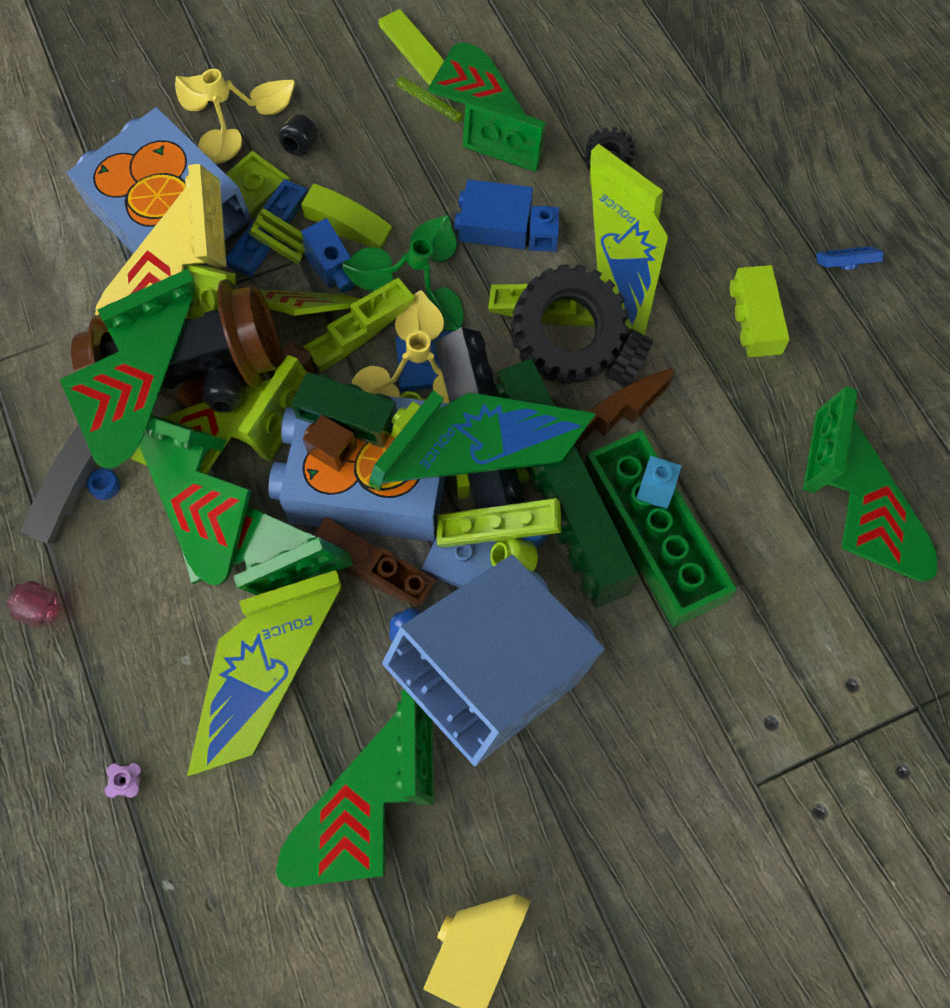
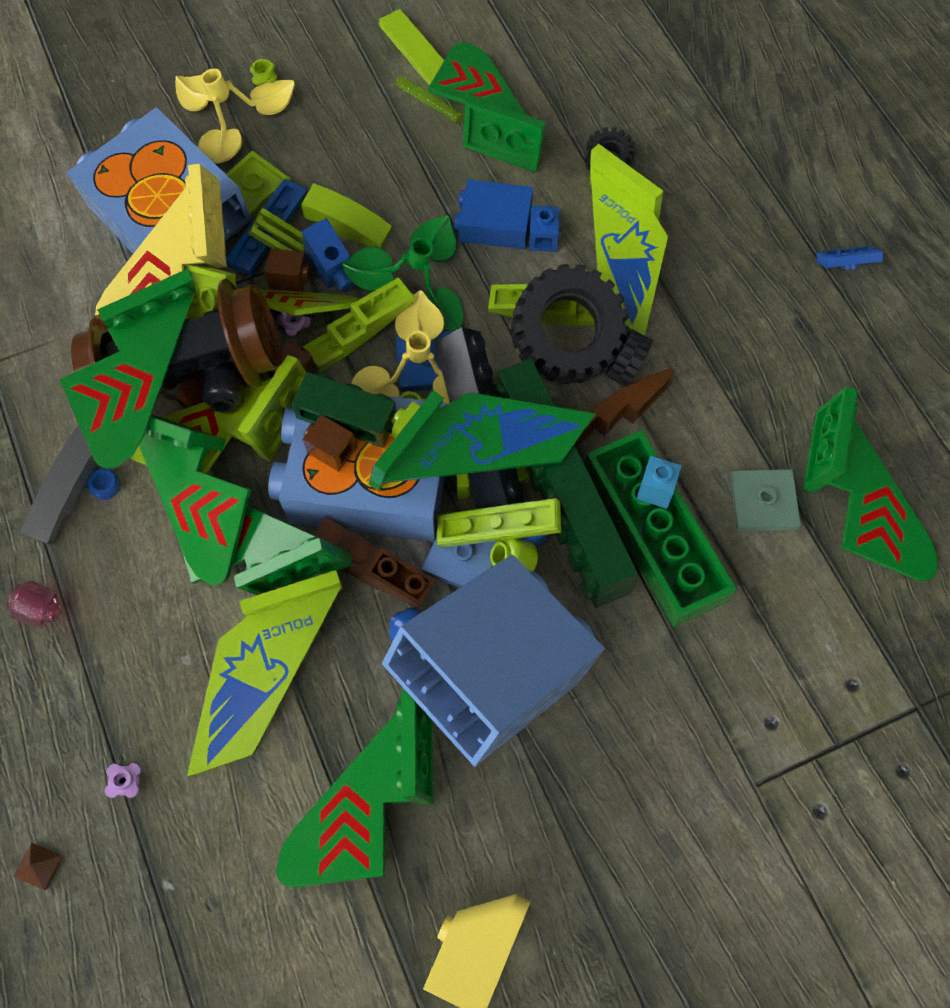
(38, 866): none -> reddish brown slope
(263, 72): none -> lime plate
(287, 270): none -> reddish brown brick
(292, 328): none -> lavender plate
(298, 135): black head -> none
(759, 311): lime brick -> none
(764, 500): none -> sand green plate

